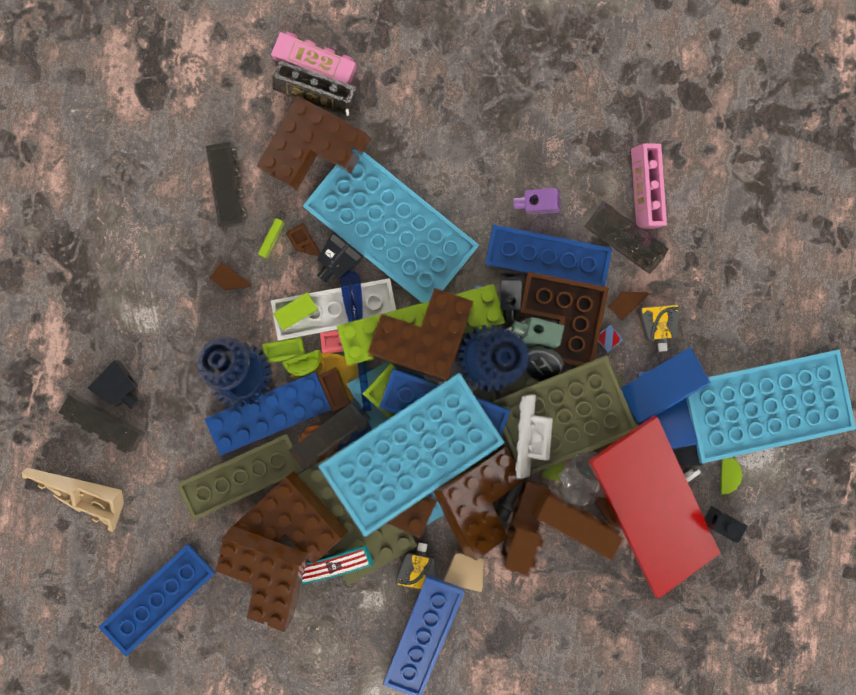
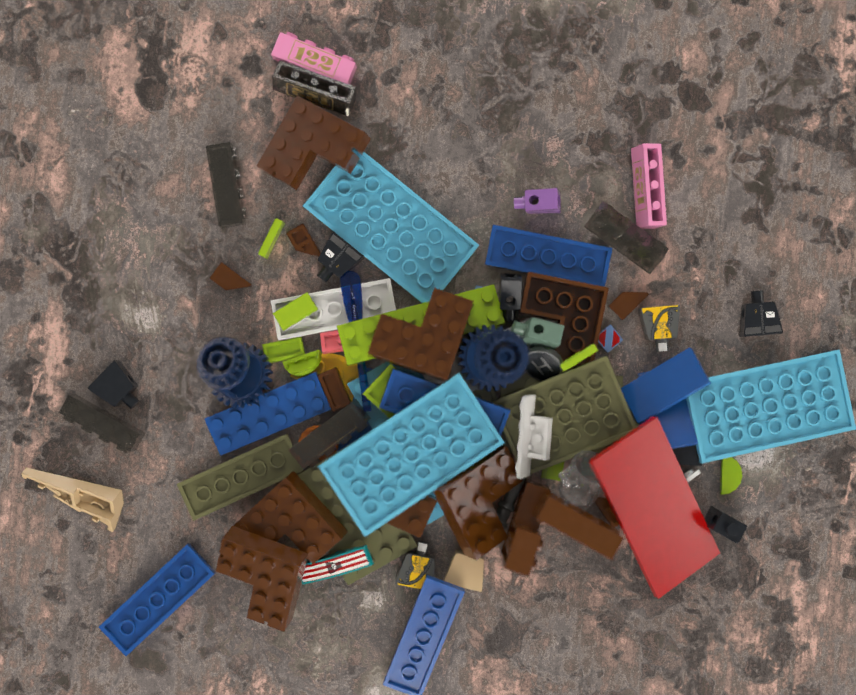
(577, 357): none -> lime tile
(759, 317): none -> black torso

